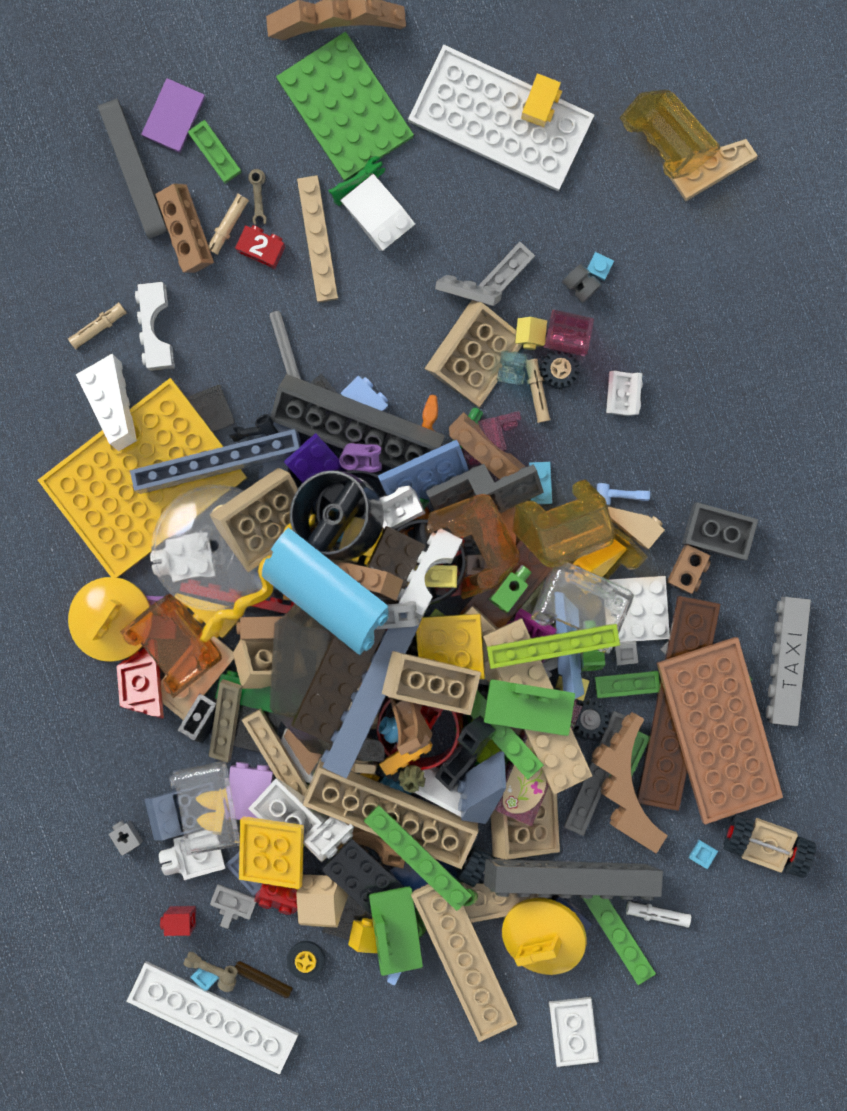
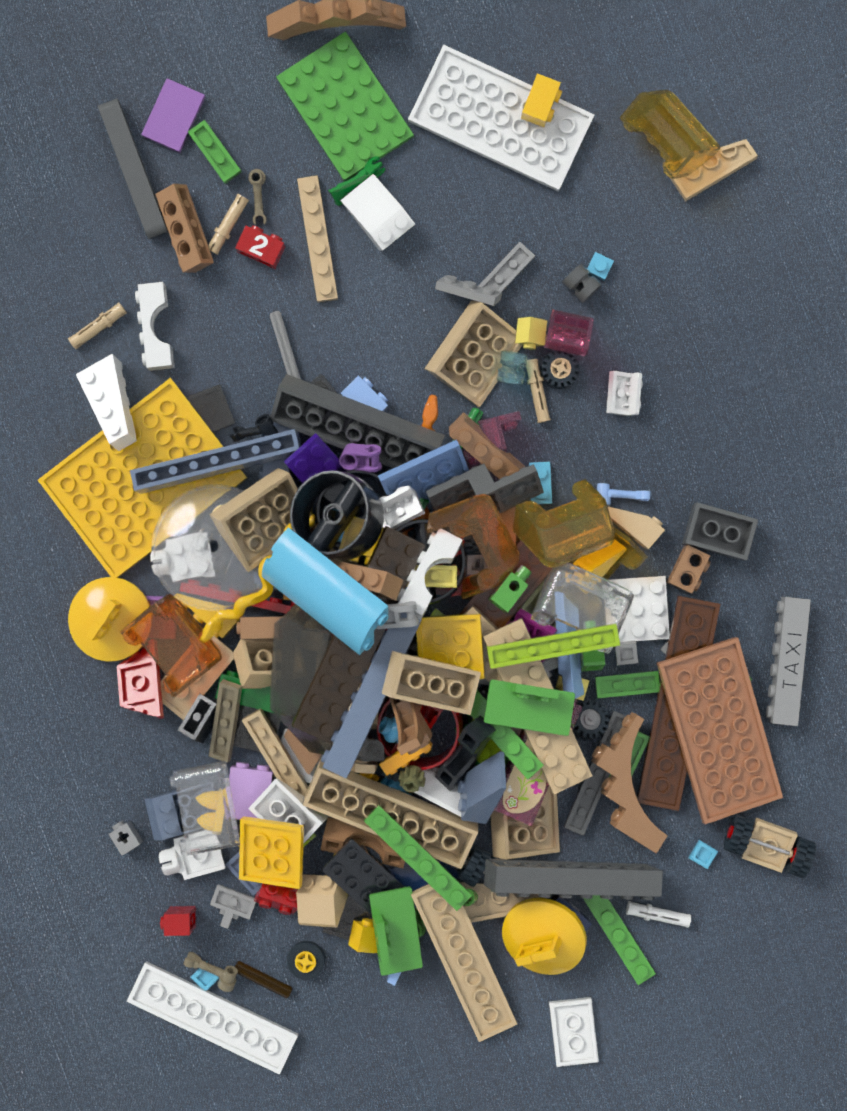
(328, 837): white bracket -> none

